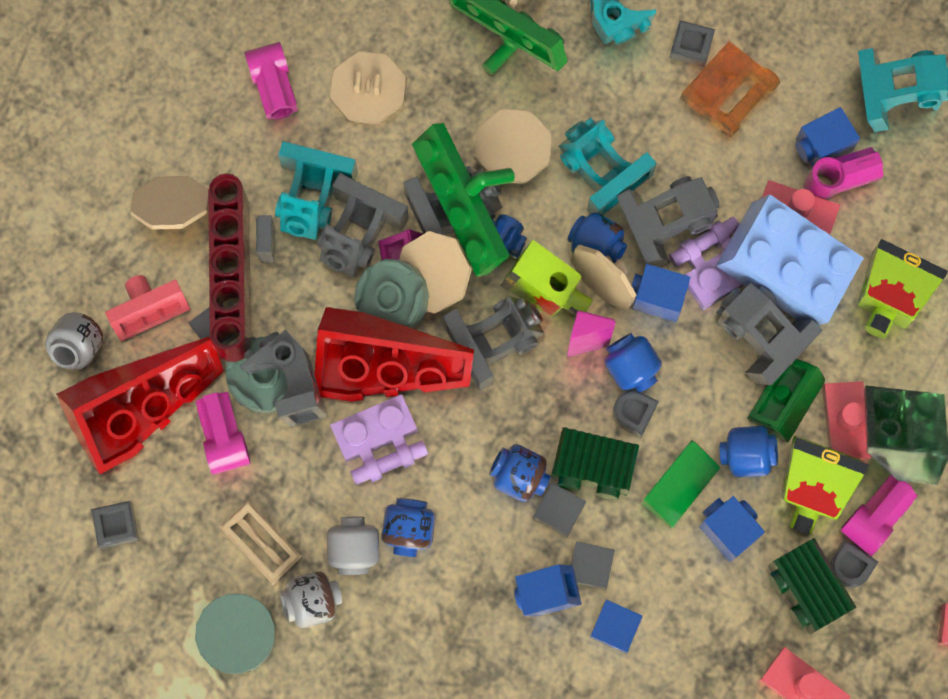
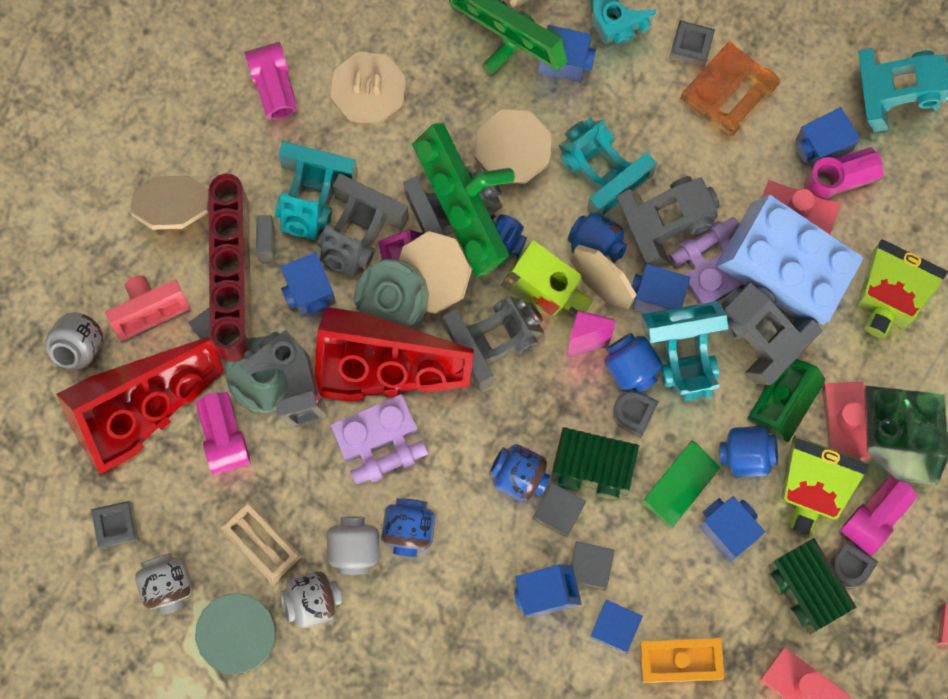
(163, 583): none -> light grey head
(307, 286): none -> blue brick
(578, 54): none -> blue brick
(681, 660): none -> light orange plate
(694, 374): none -> teal tile

